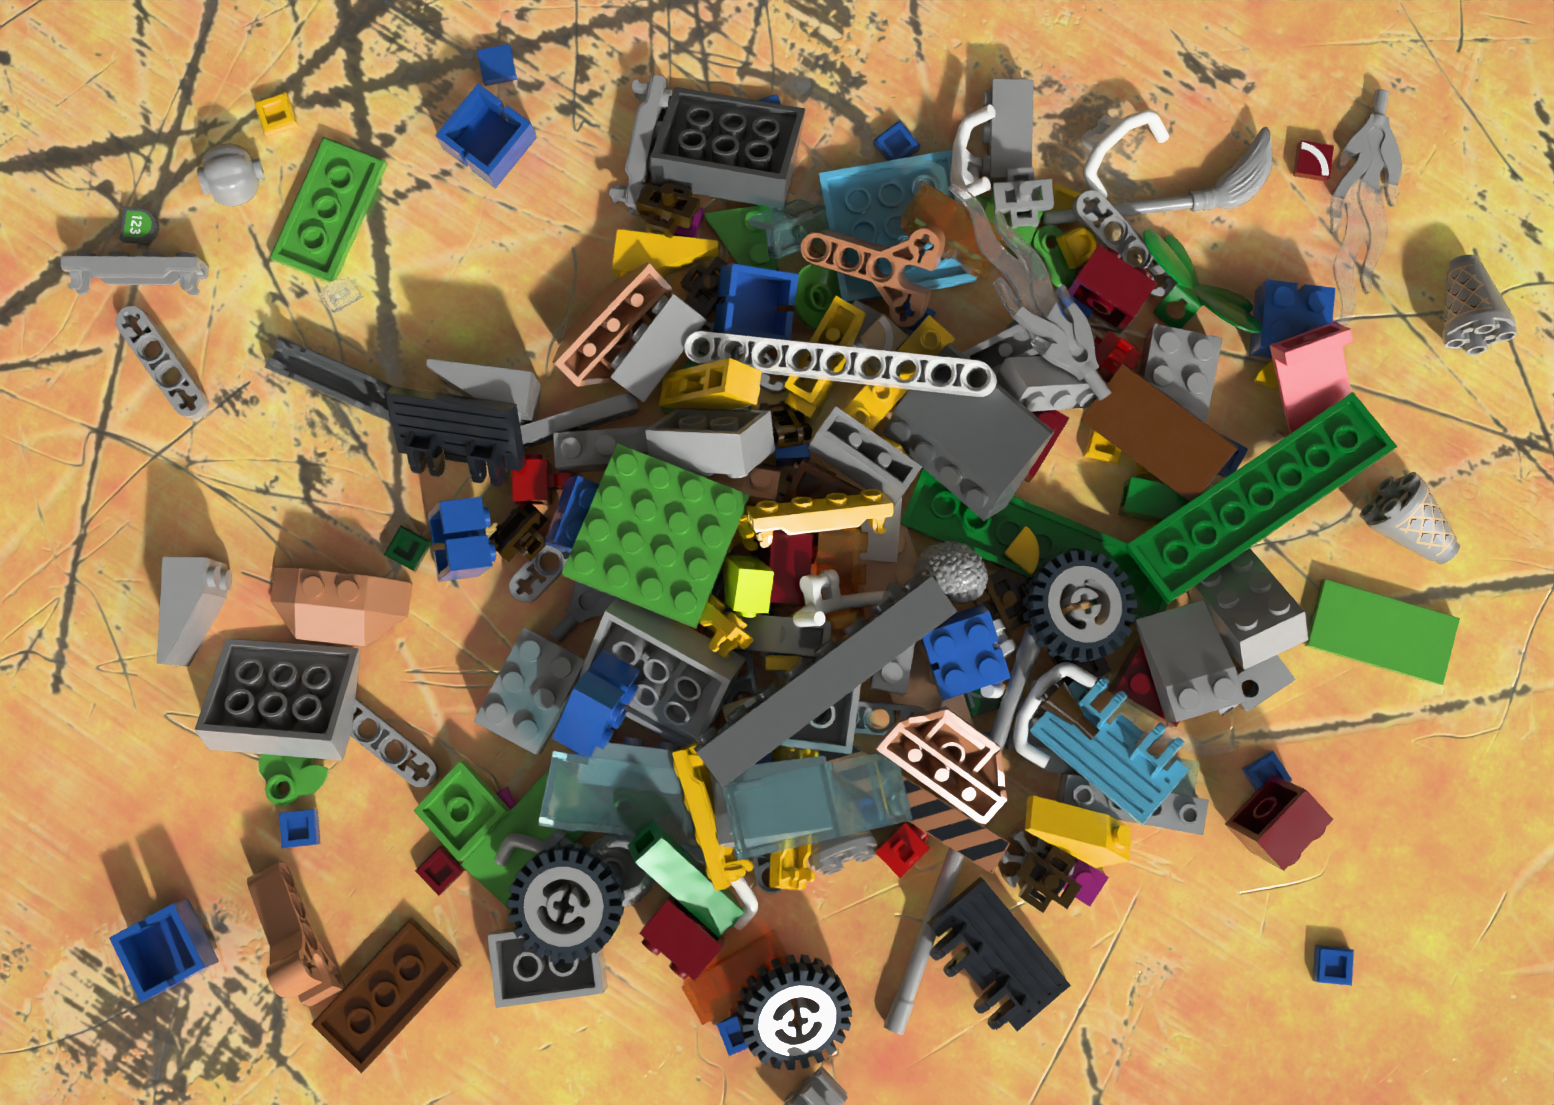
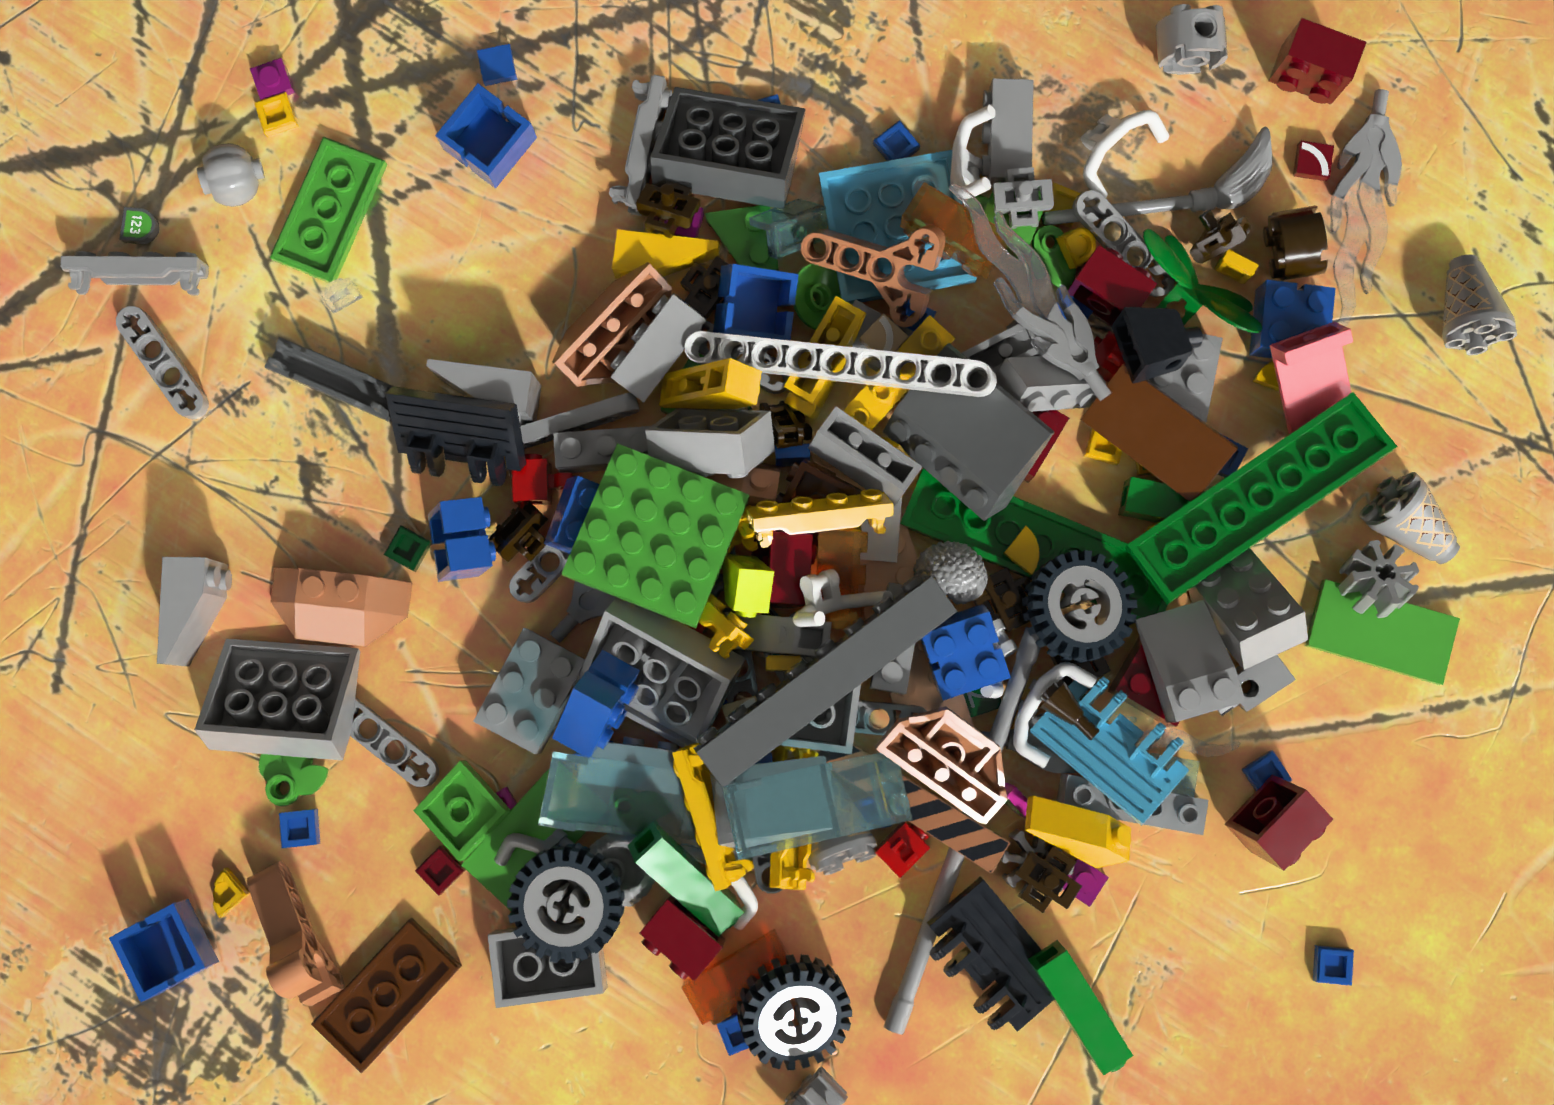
(227, 892): none -> yellow tile
(272, 79): none -> magenta plate
(1016, 800): none -> dark pink tile
(1081, 1008): none -> green brick
(1154, 341): none -> black torso
(1191, 39): none -> light grey brick
(1219, 235): none -> dark brown piece
(1236, 266): none -> yellow tile
(1296, 243): none -> dark brown brick
(1317, 61): none -> dark red brick
(1378, 579): none -> light grey gear

